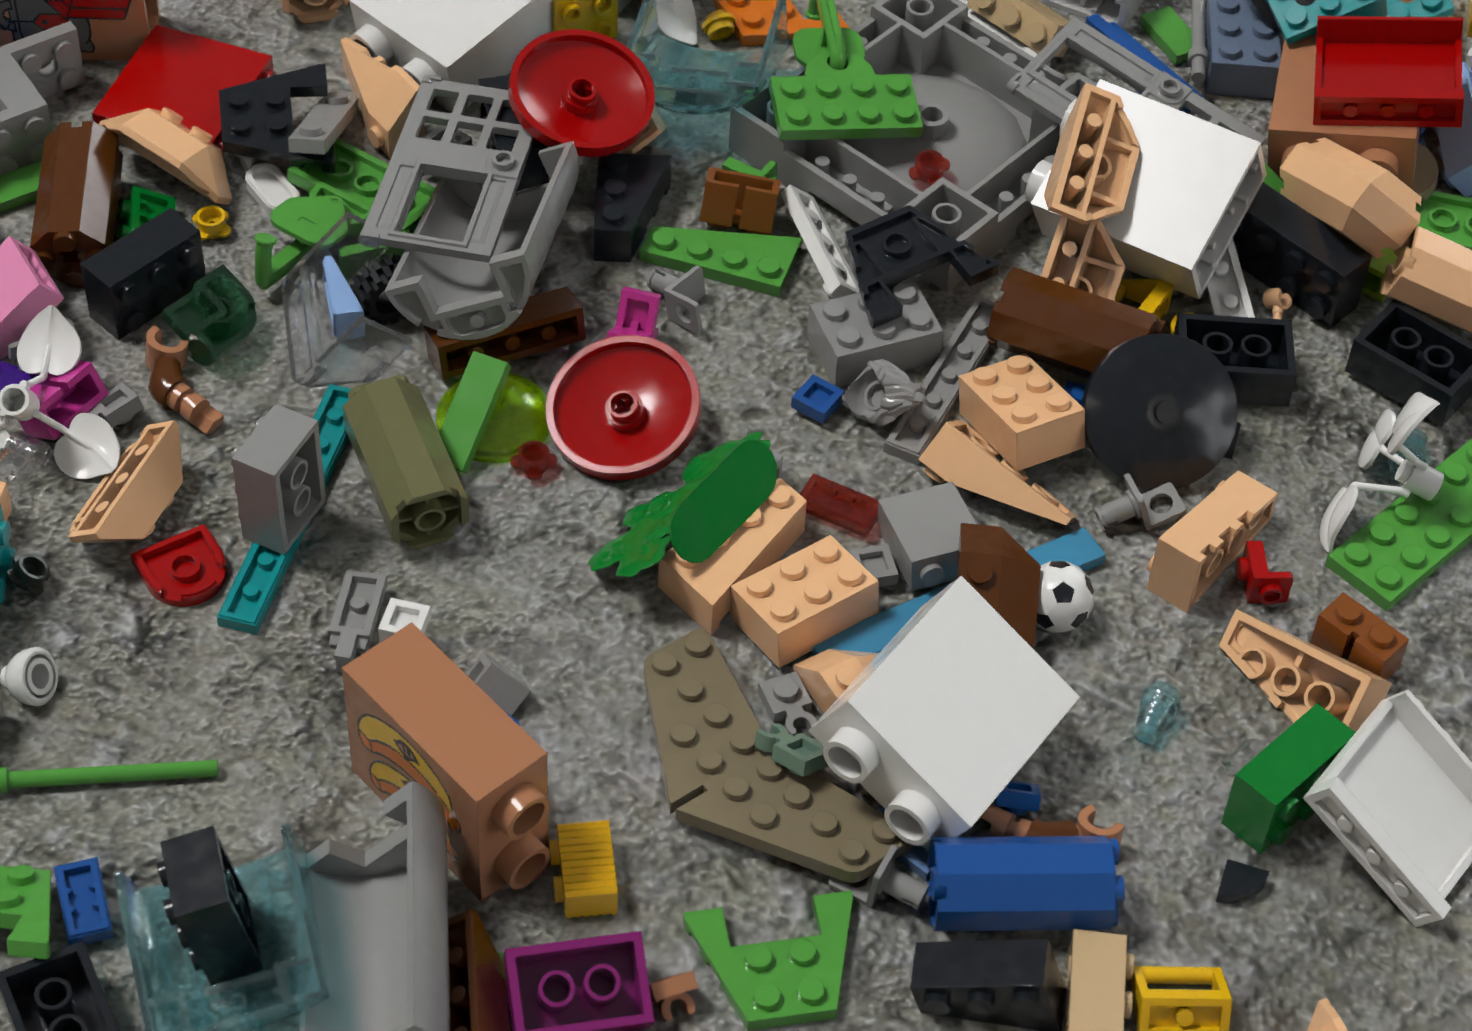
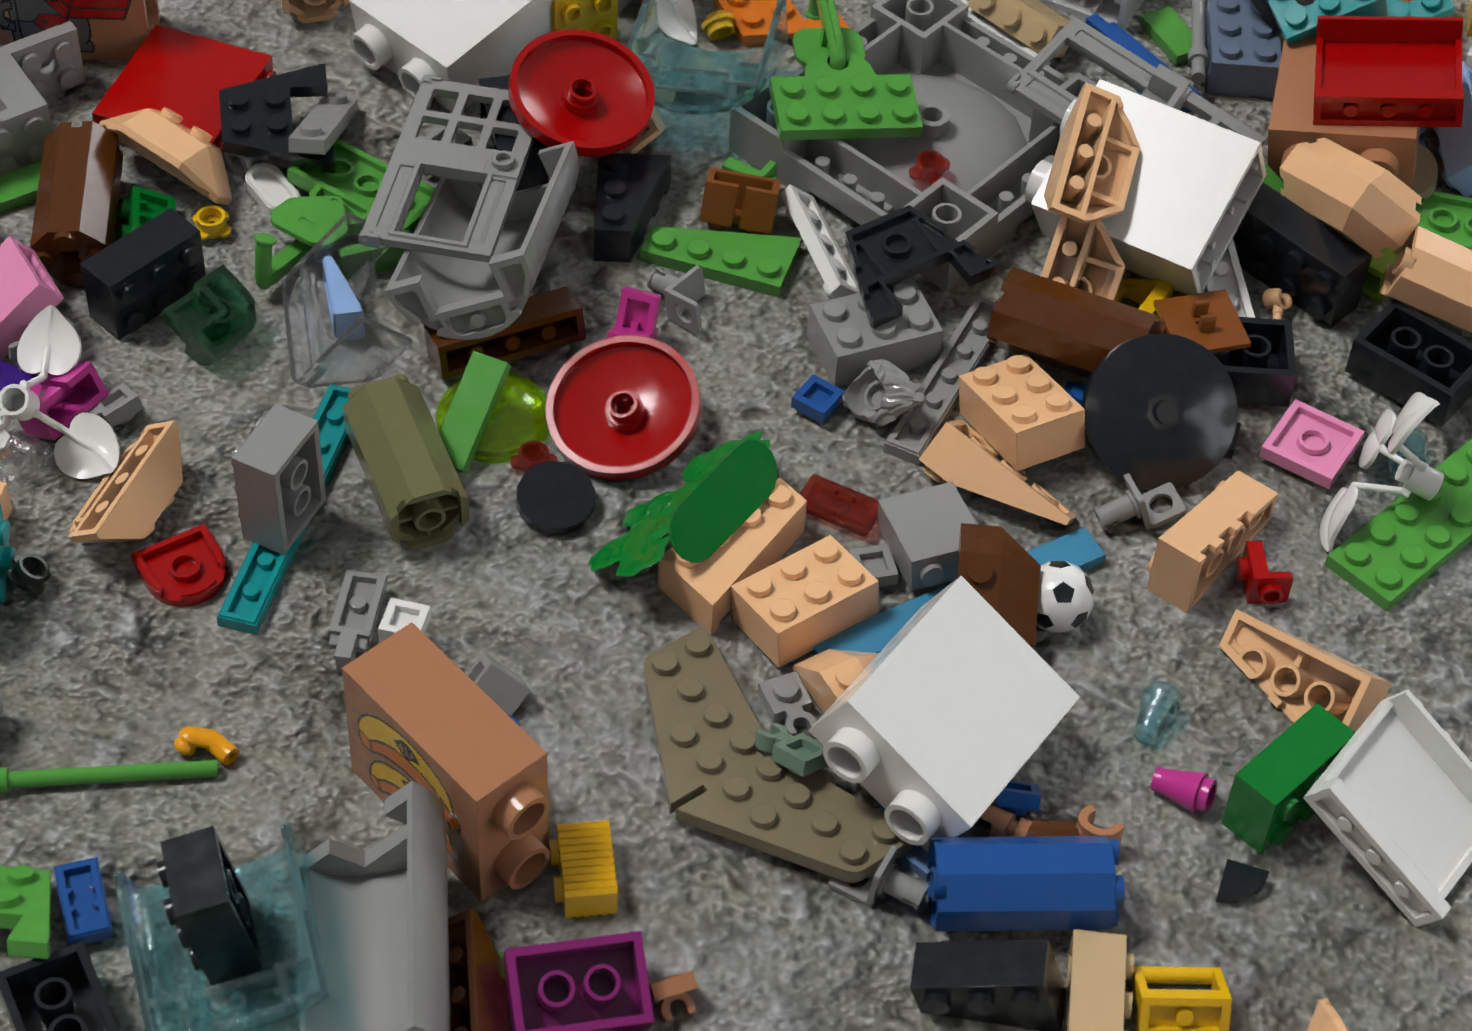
(31, 676): white brick -> none
(170, 387): nougat piece -> none
(209, 739): none -> light orange arm
(370, 286): black tyre -> none
(382, 94): light nougat wedge -> none
(555, 498): none -> black tile
(781, 978): bright green wing -> none
(1167, 87): none -> light grey panel
(1187, 788): none -> dark pink cone
(1204, 318): none -> dark orange piece
(1311, 444): none -> bright pink plate
(1375, 643): dark orange piece -> none

